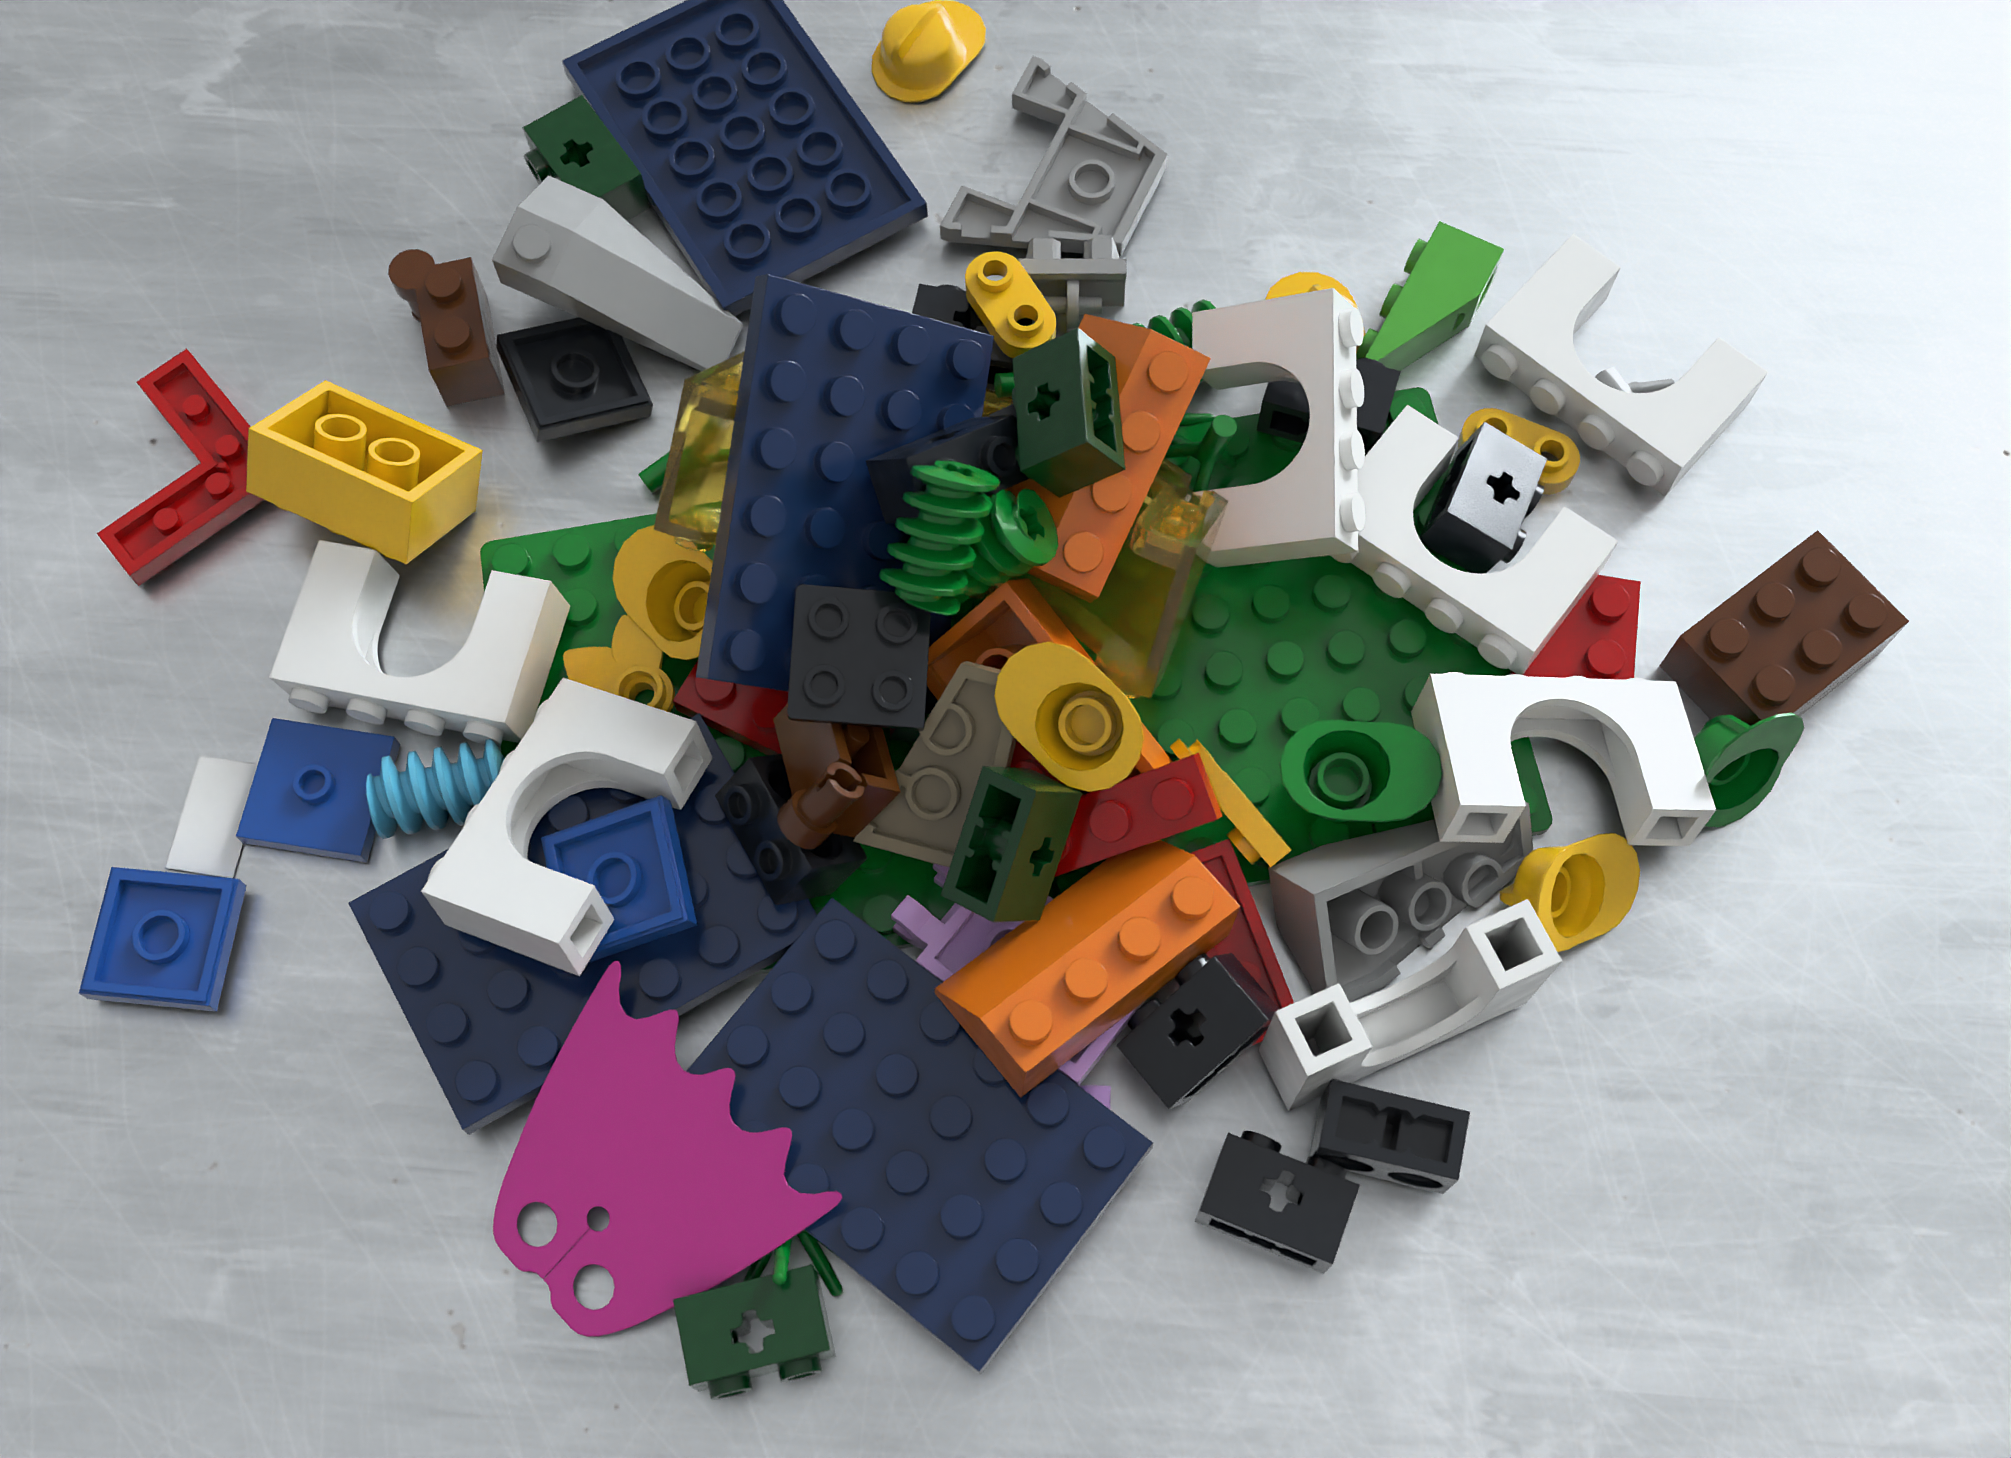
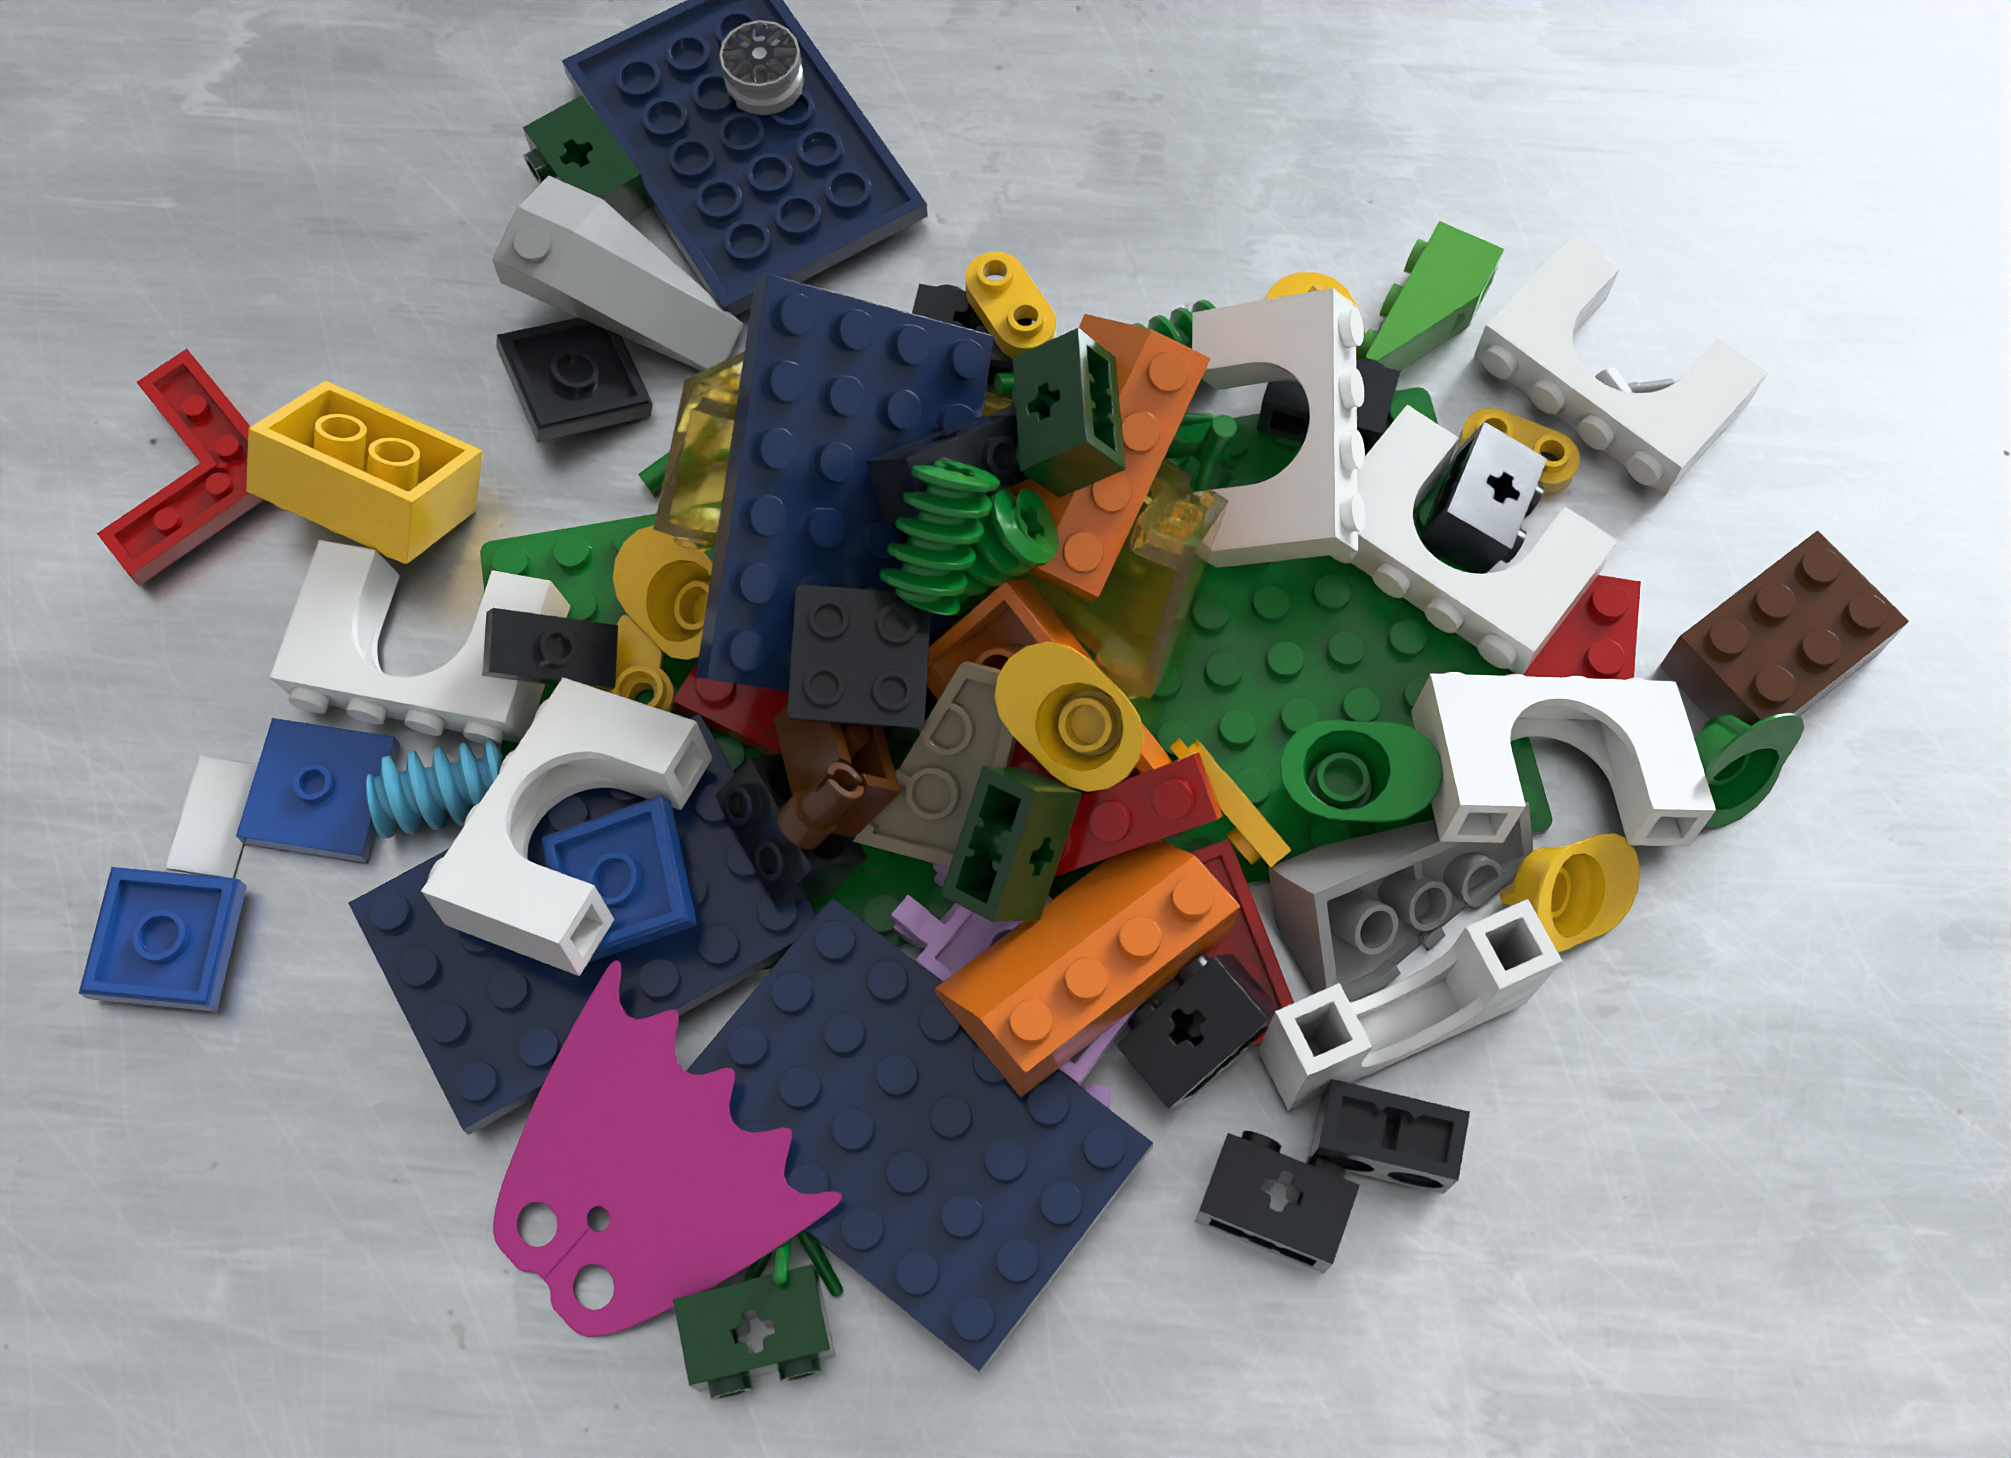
(454, 324): reddish brown hinge -> none
(549, 649): none -> black plate
(762, 71): none -> light grey wheel
(926, 49): yellow piece -> none
(1077, 284): light grey hips -> none
(1085, 187): light grey wing -> none

